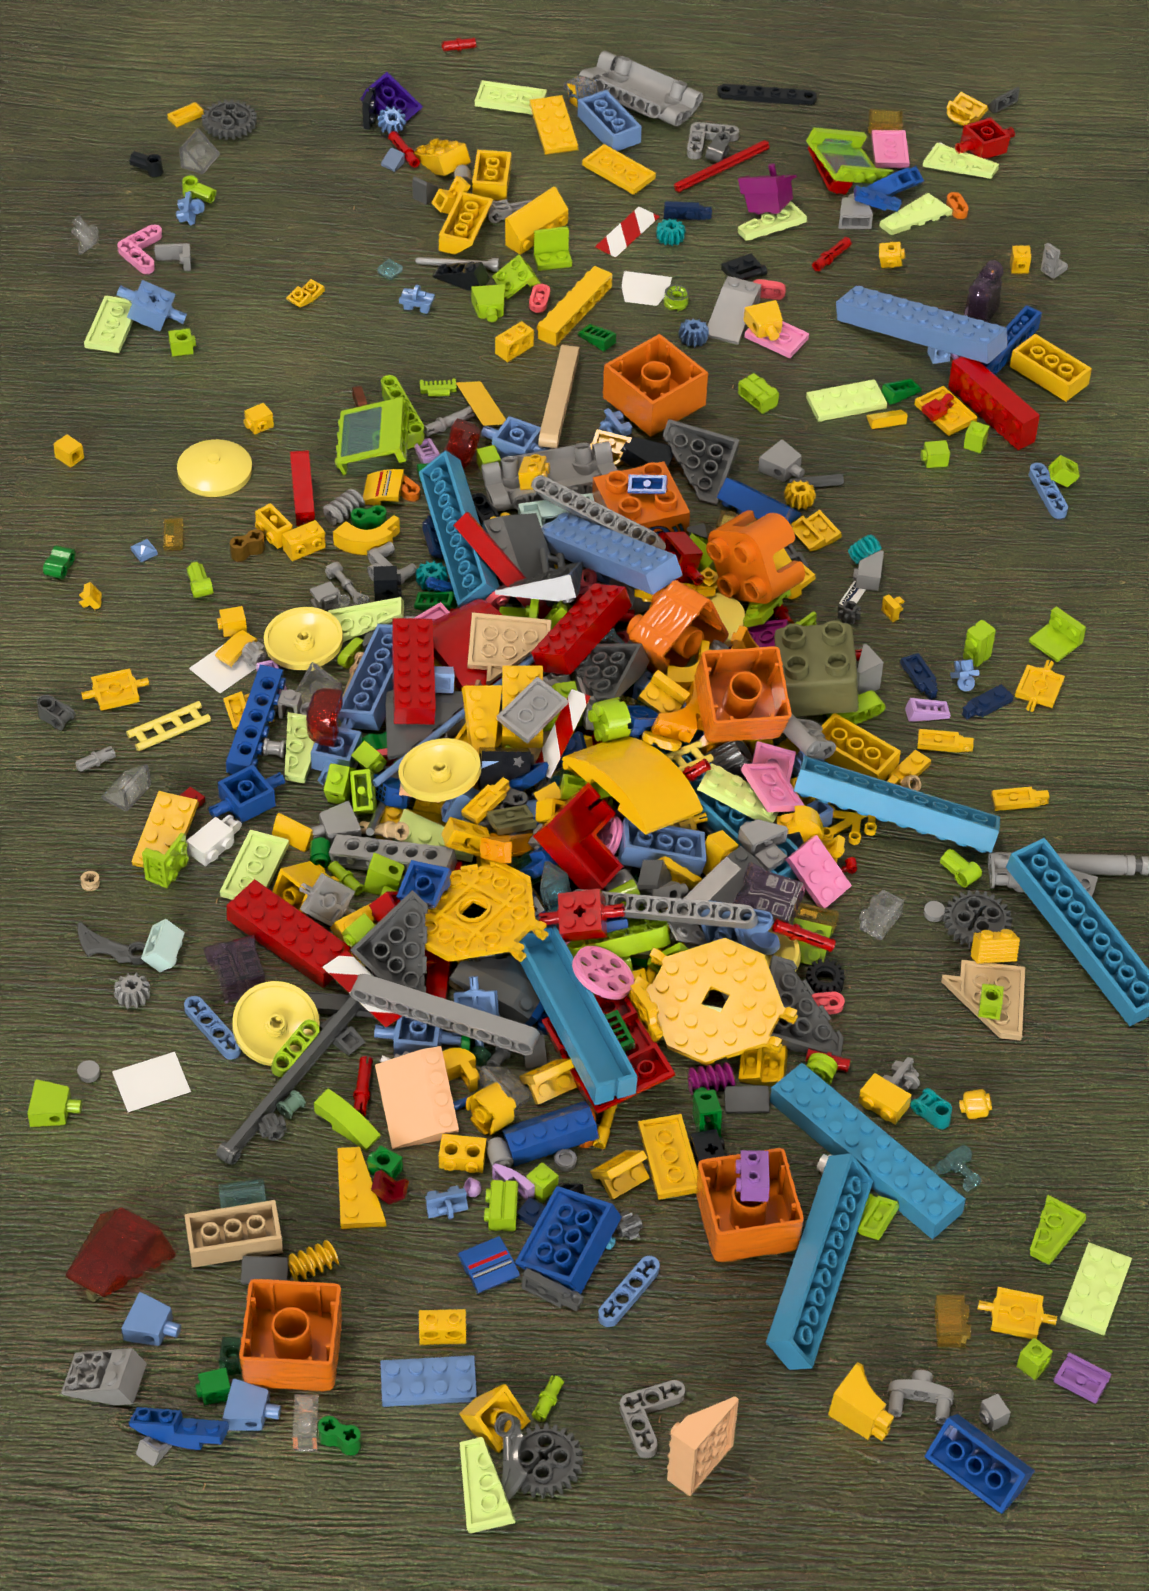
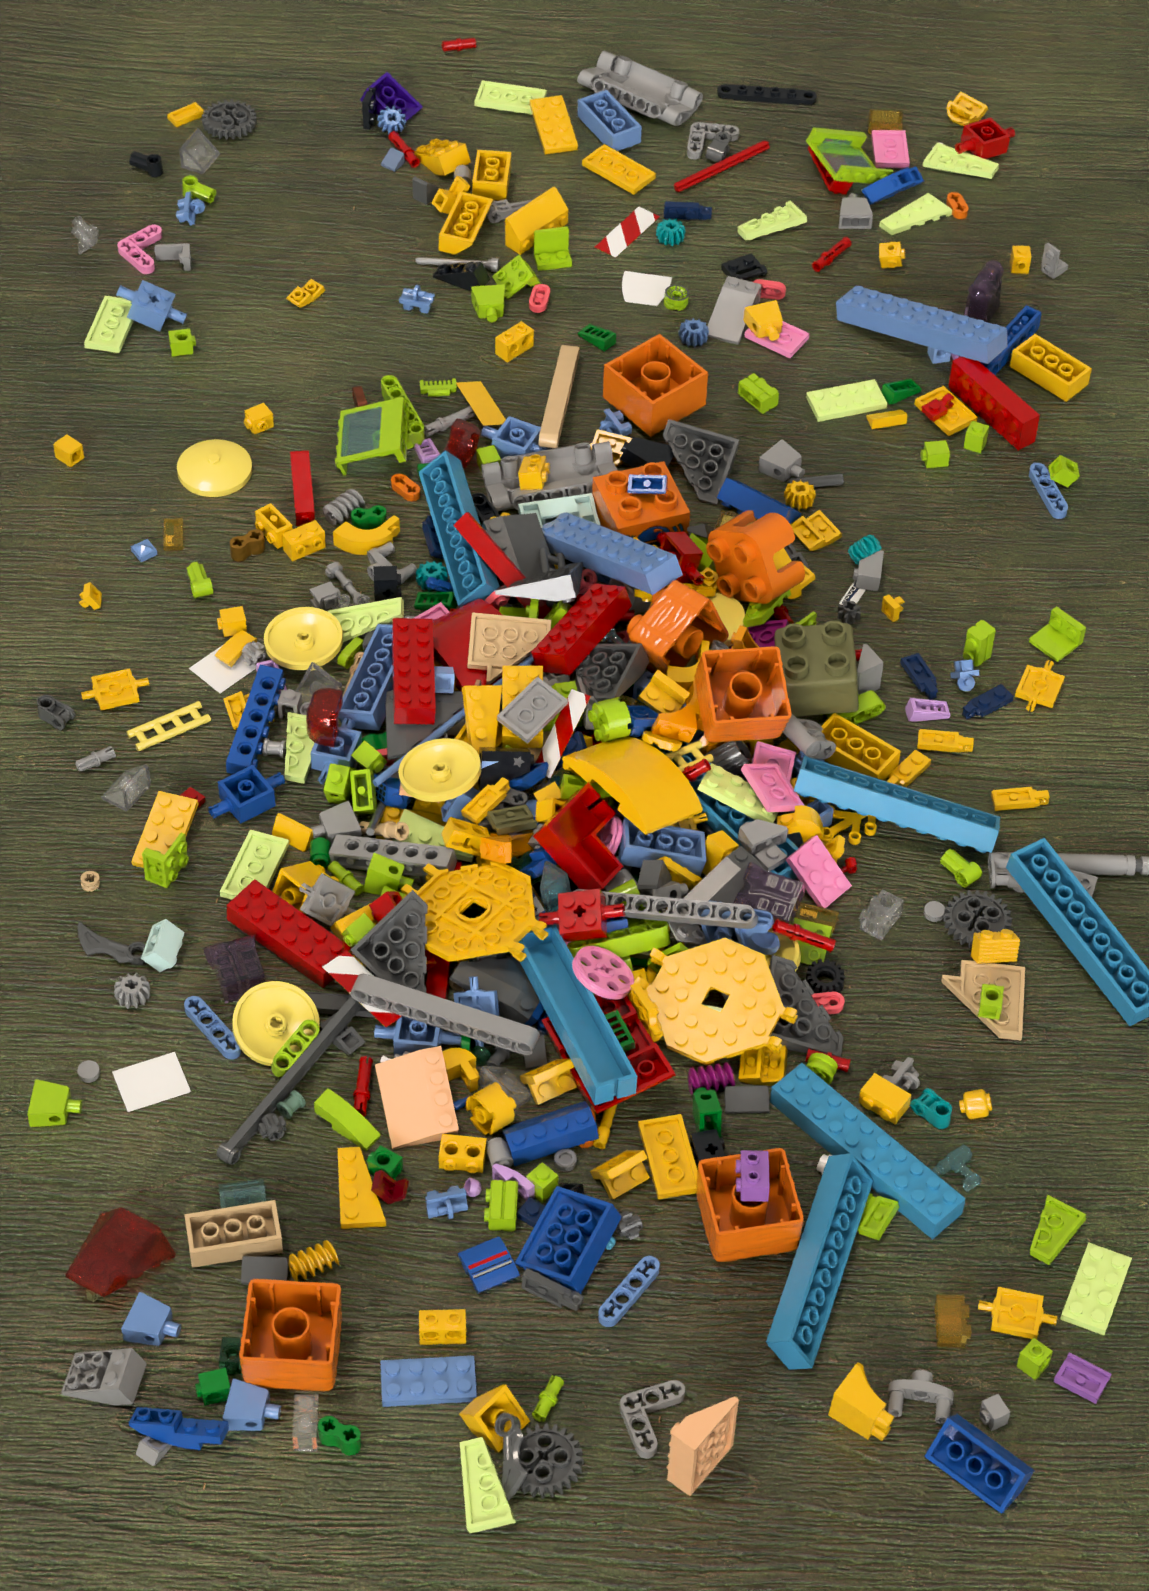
(59, 562): green axle -> none
(213, 839): white brick -> none
(383, 486): yellow slope -> none
(389, 269): clear light blue plate -> none
(426, 881): blue slope -> none
(574, 306): yellow brick -> none
(579, 88): clear torso -> none
(593, 512): light grey beam -> none
(767, 192): magenta piece -> none
(876, 199): blue hinge -> none
(916, 782): tan axle -> none
(1004, 100): dark grey slope -> none

